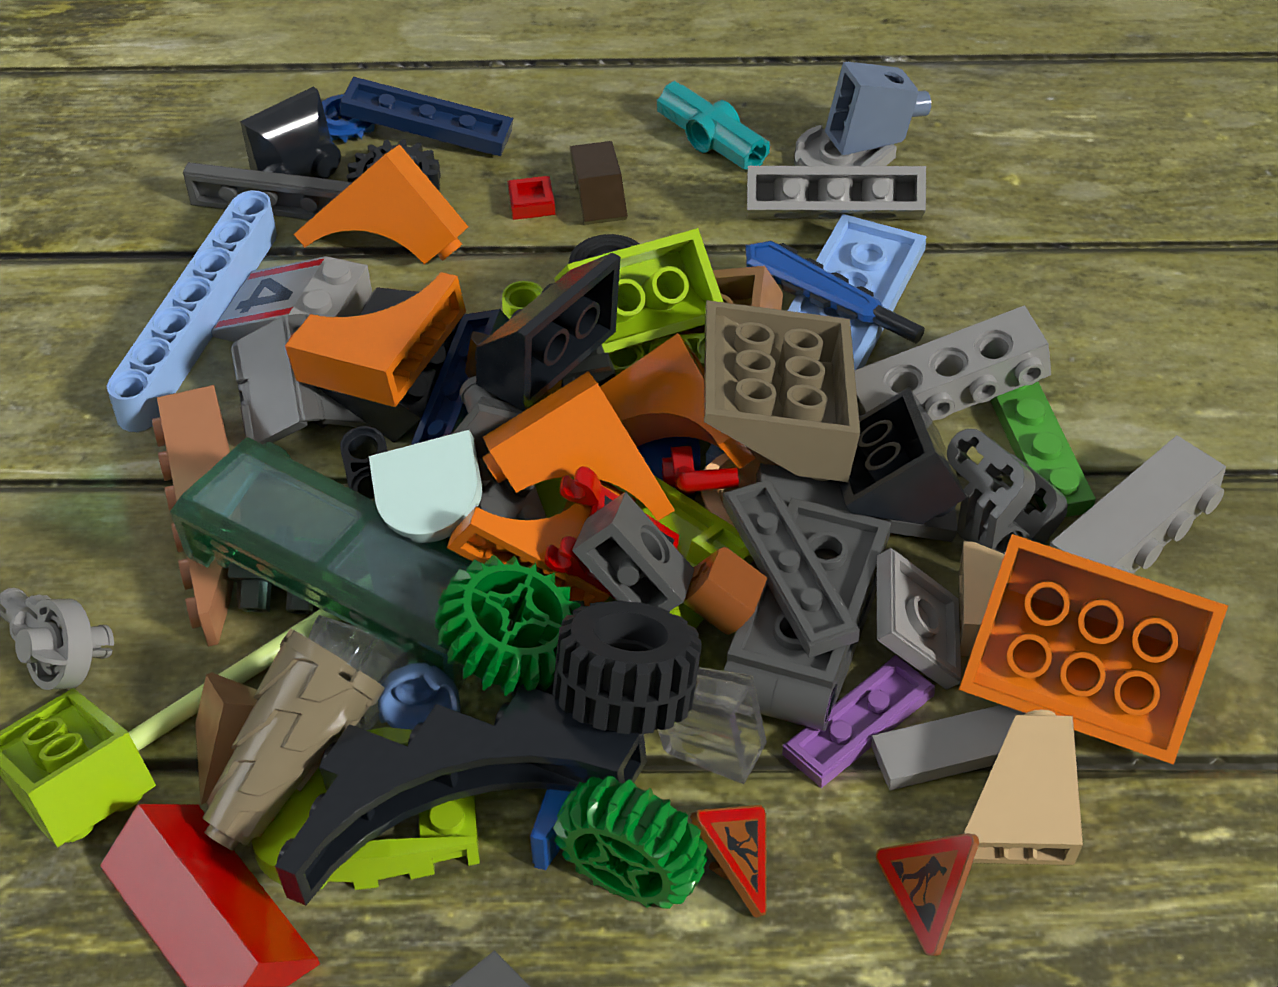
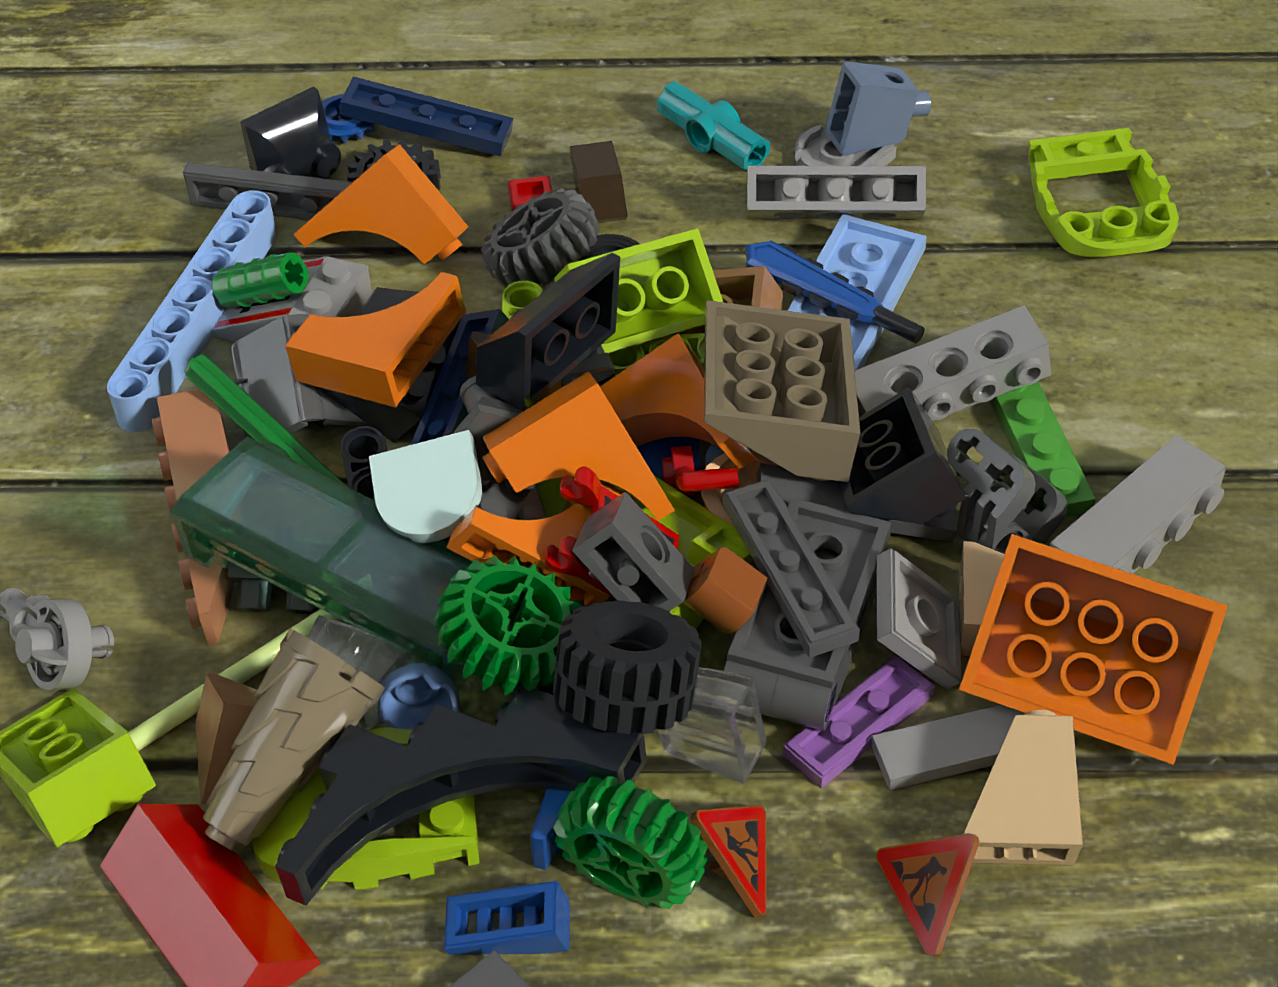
(248, 412): none -> green axle
(260, 280): none -> green axle
(531, 938): none -> blue slope
(540, 238): none -> dark grey gear
(1117, 228): none -> lime slope

